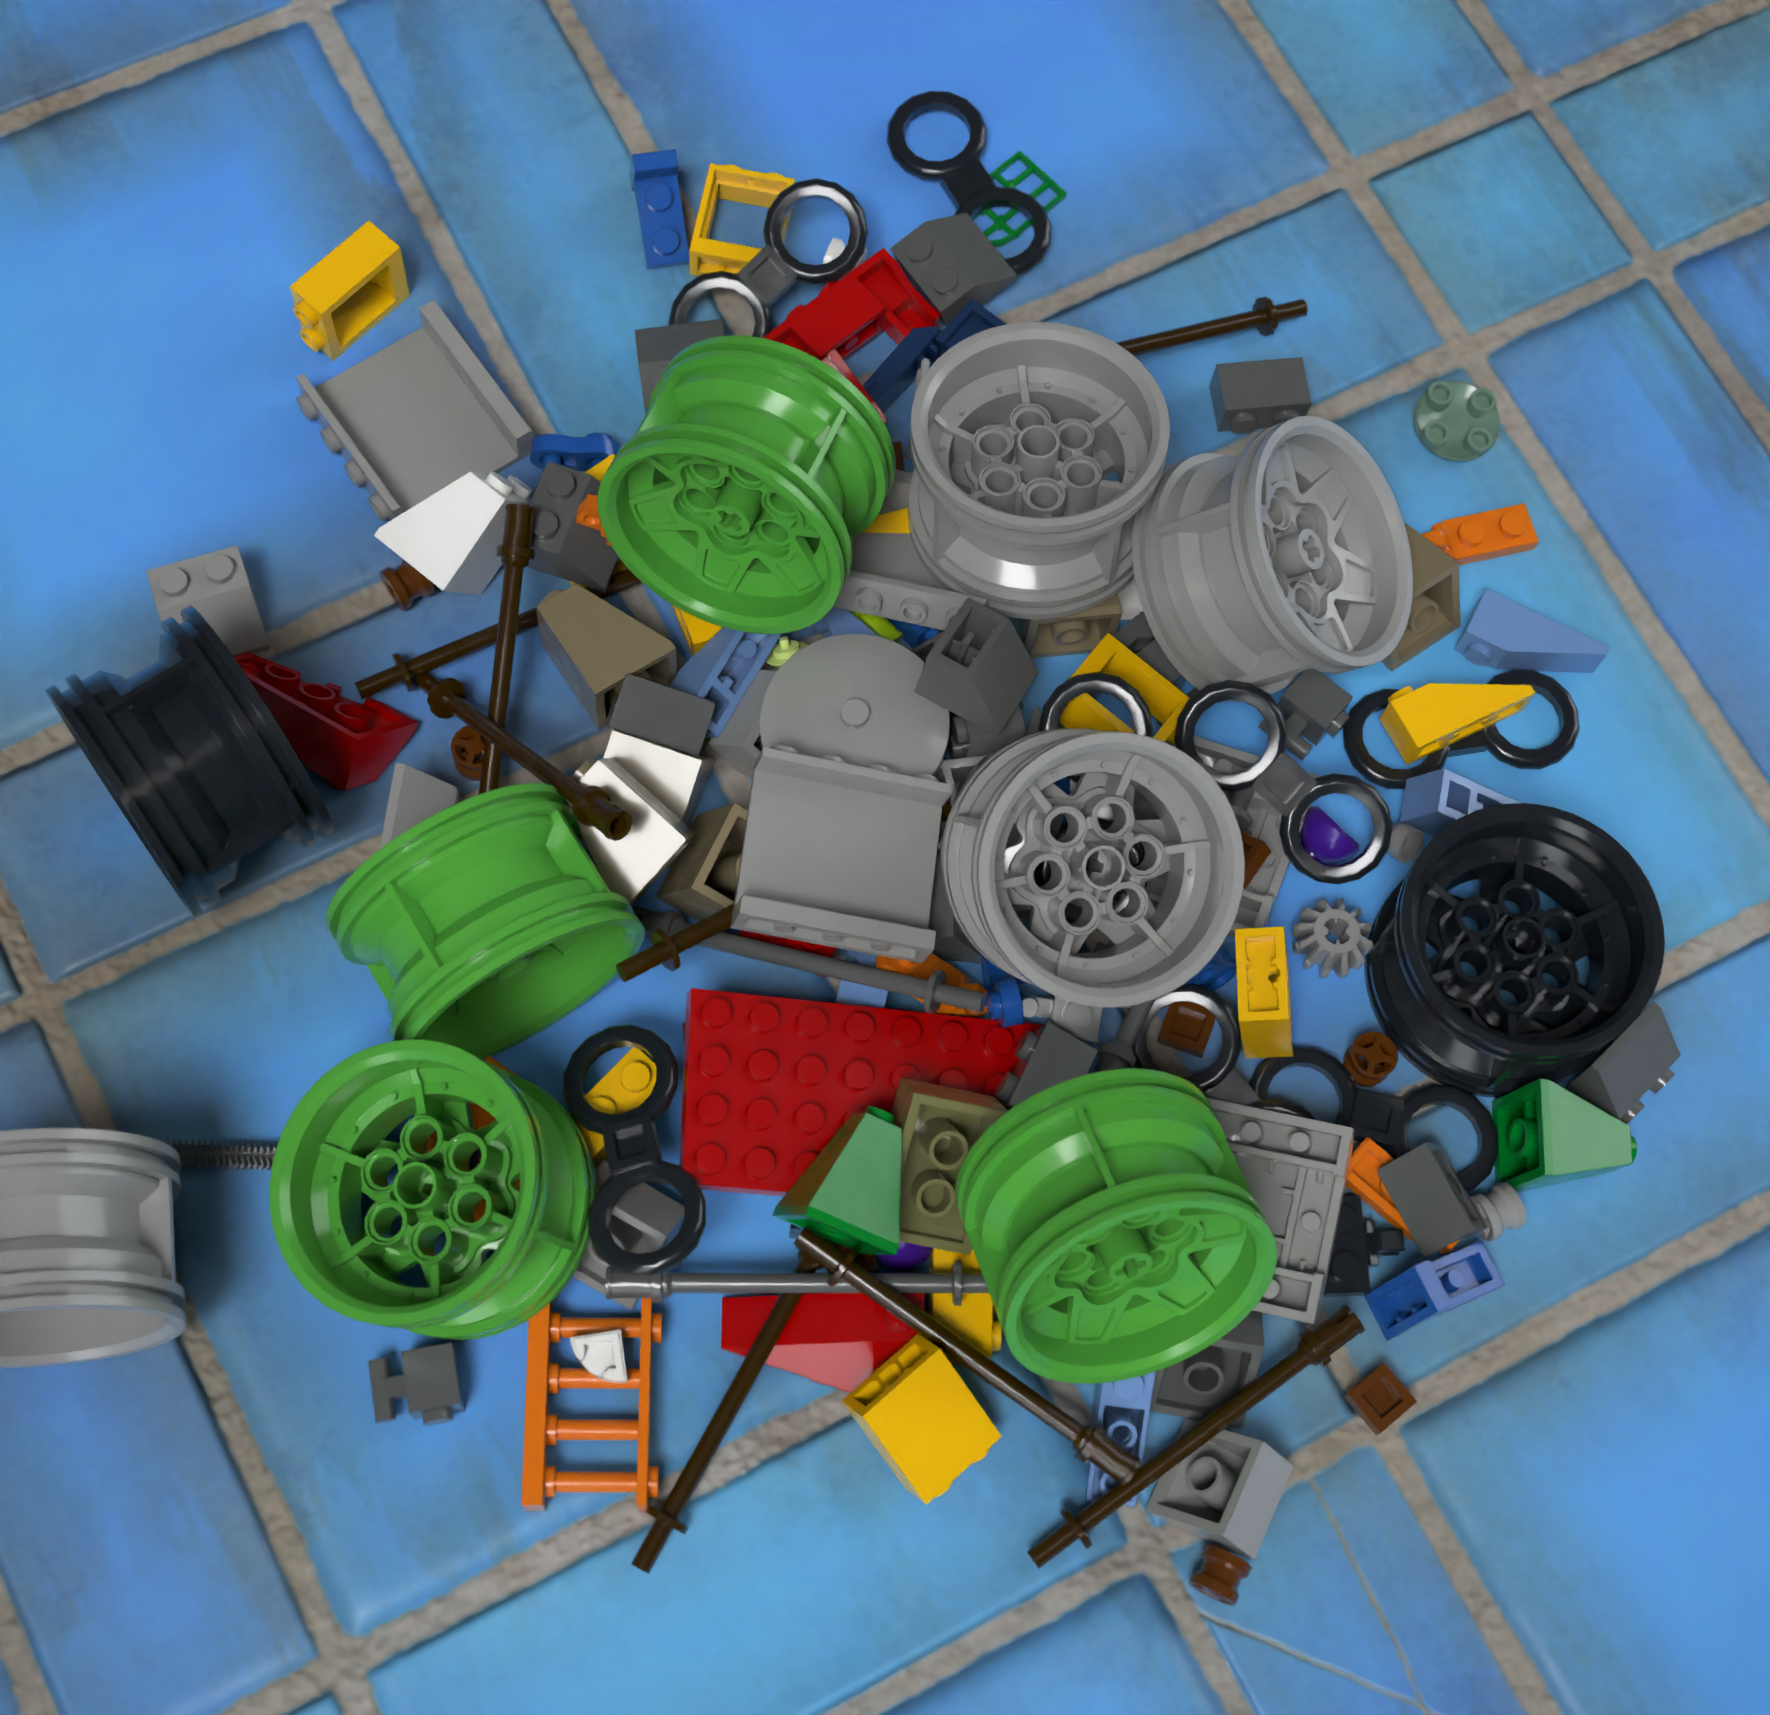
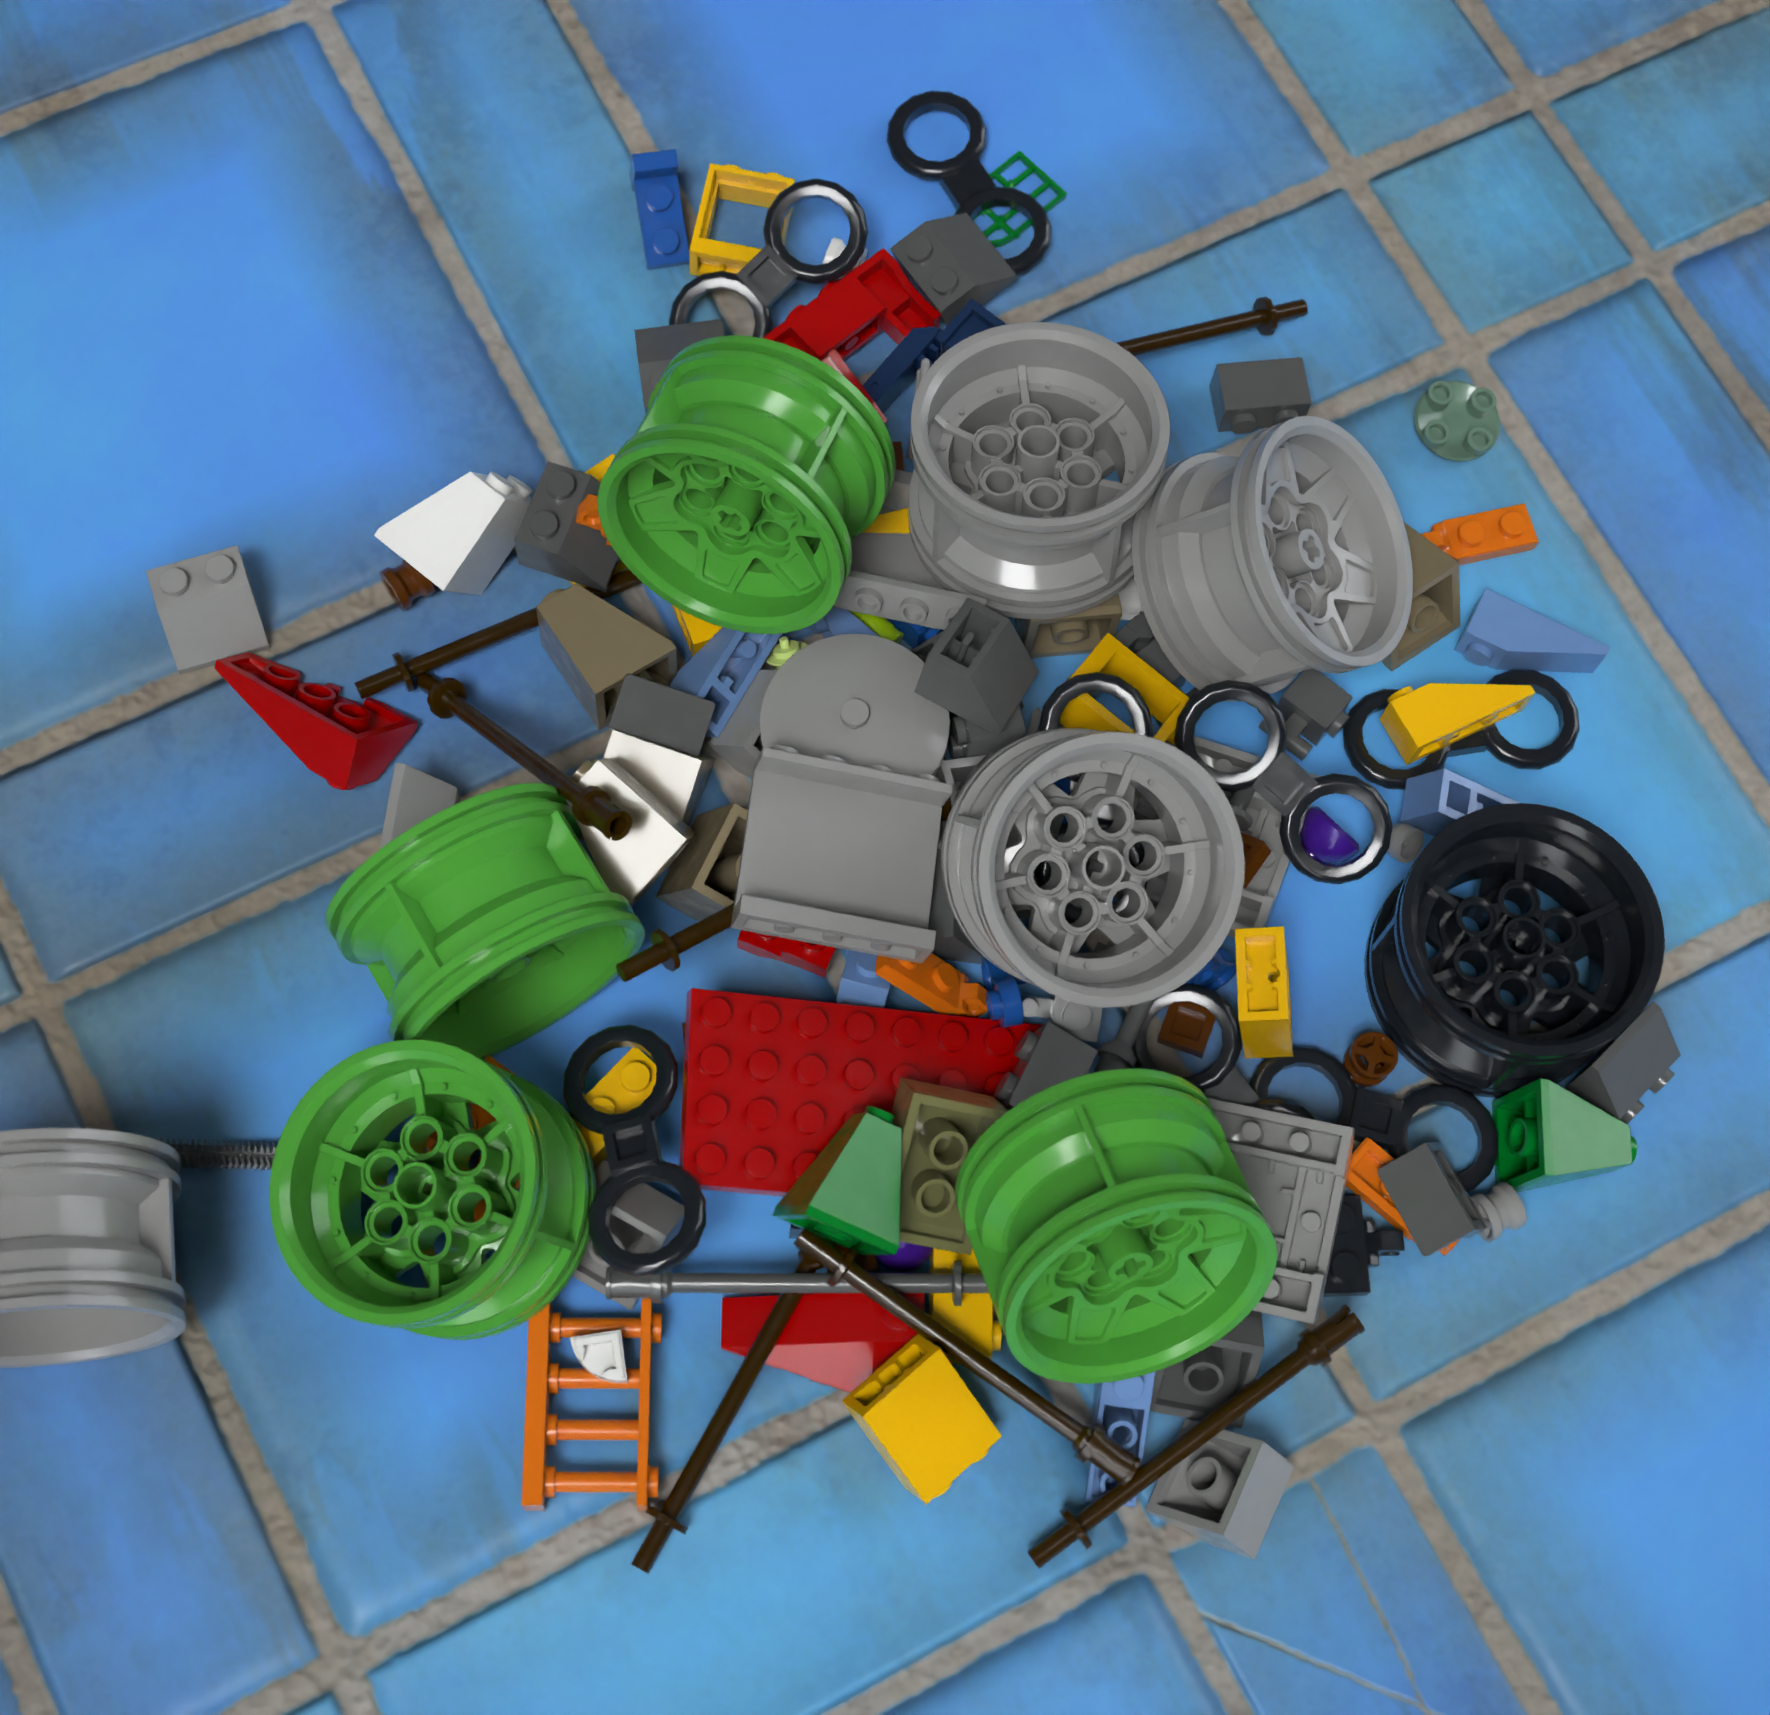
(193, 759): black wheel -> none
(349, 291): yellow window -> none
(416, 417): light grey panel -> none
(428, 1382): dark grey brick -> none
(472, 743): reddish brown wheel -> none
(515, 556): dark brown bar -> none
(572, 452): blue piece -> none
(933, 991): dark grey bar -> none
(1220, 1575): reddish brown wheel -> none
(1317, 926): light grey gear -> none
(1380, 1399): reddish brown plate -> none
(1433, 1289): blue bracket -> none

